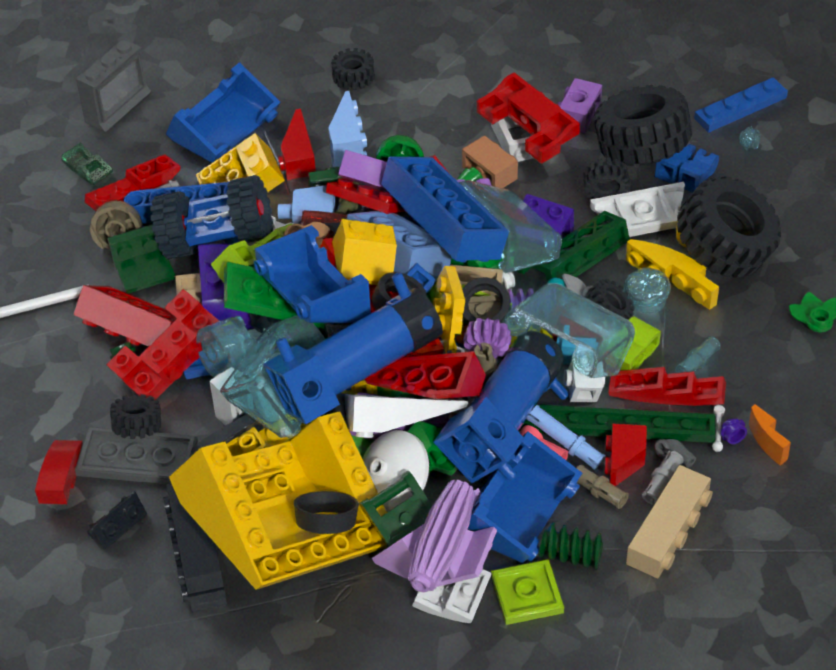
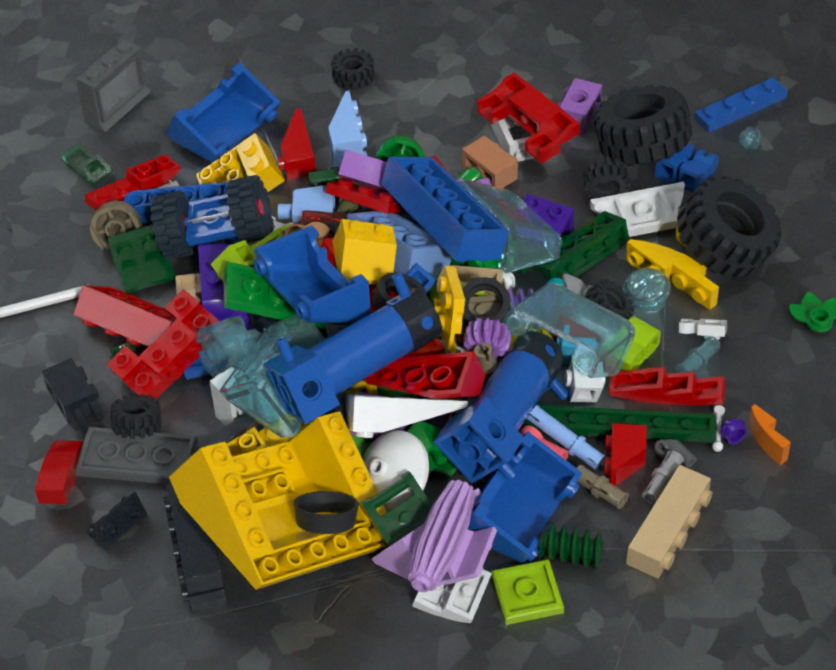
(71, 392): none -> black hinge
(704, 327): none -> white plate

